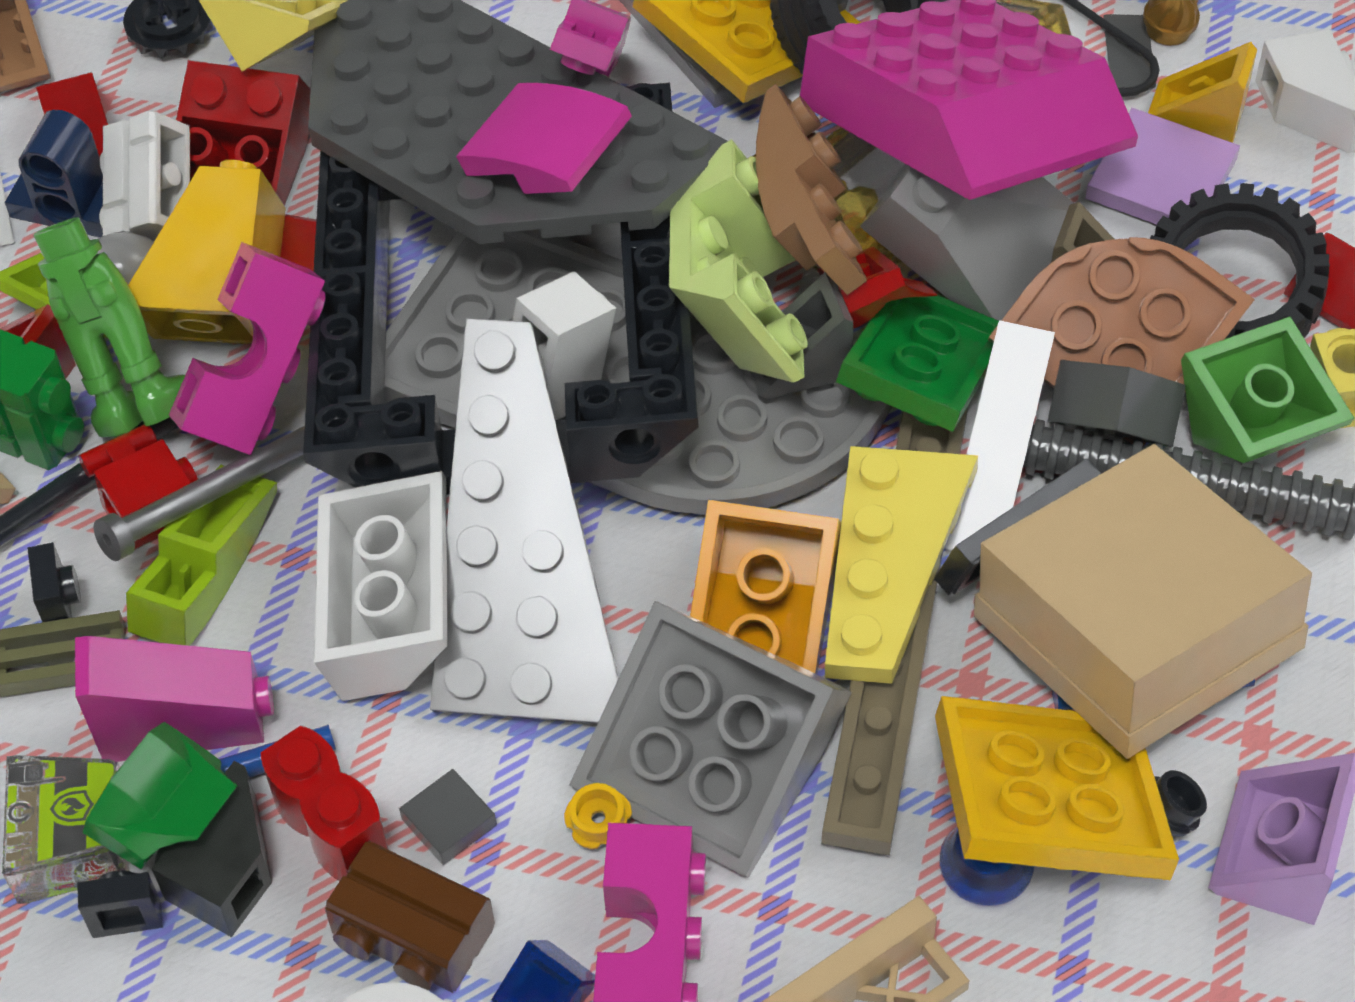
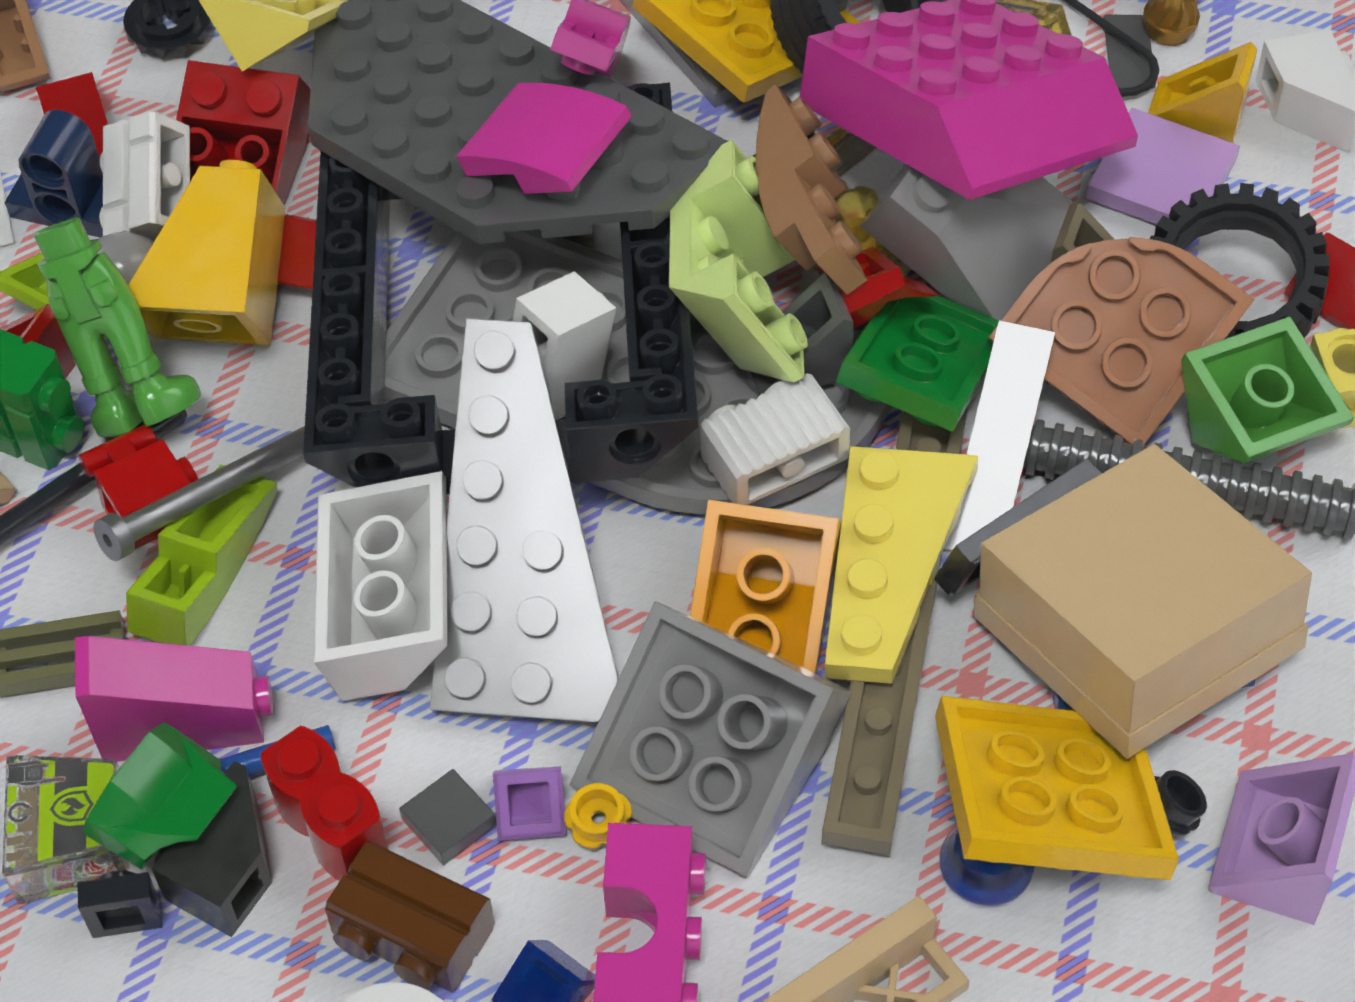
(52, 583): black plate -> none
(237, 400): dark pink arch -> none
(529, 803): none -> medium lavender slope
(773, 440): none -> white brick
(1116, 401): dark grey slope -> none

